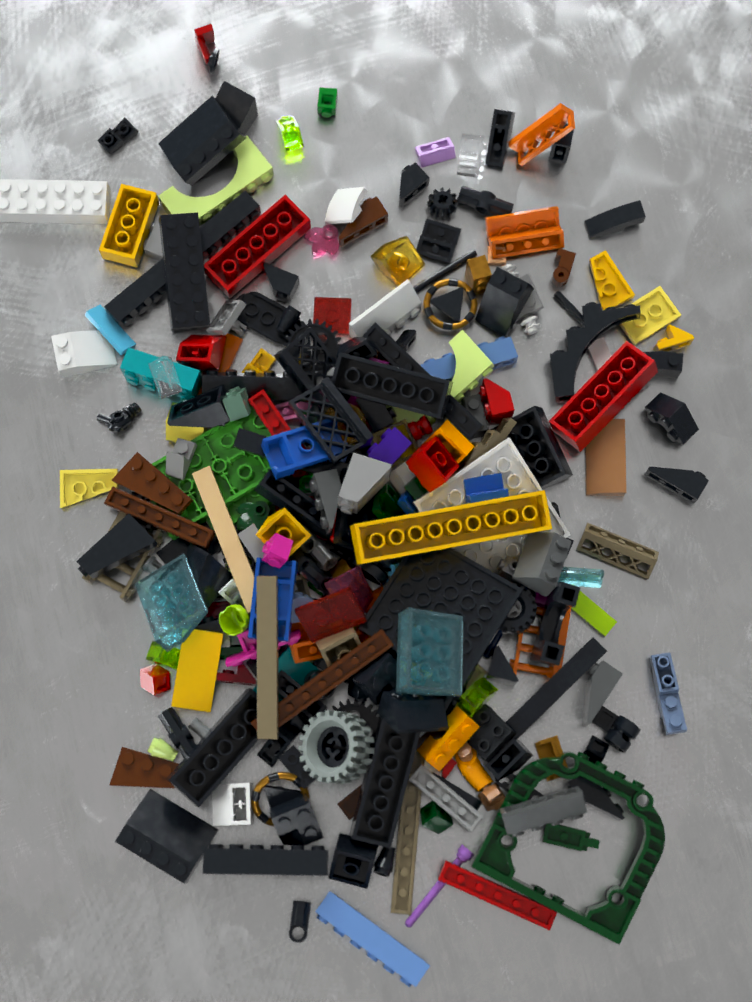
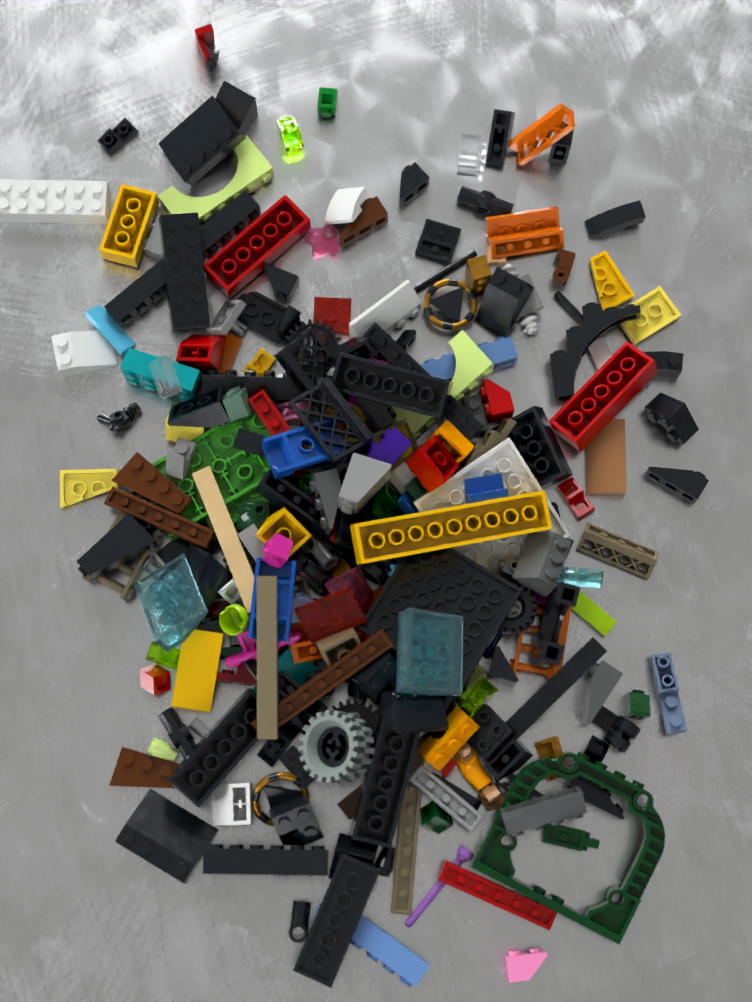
(336, 920): none -> black plate
(398, 260): clear yellow slope -> none
(417, 431): red wheel -> none
(435, 152): lavender slope -> none
(444, 197): black gear -> none
(523, 965): none -> bright pink slope
(575, 498): none -> red slope
(637, 705): none -> dark green slope
(676, 339): yellow slope -> none

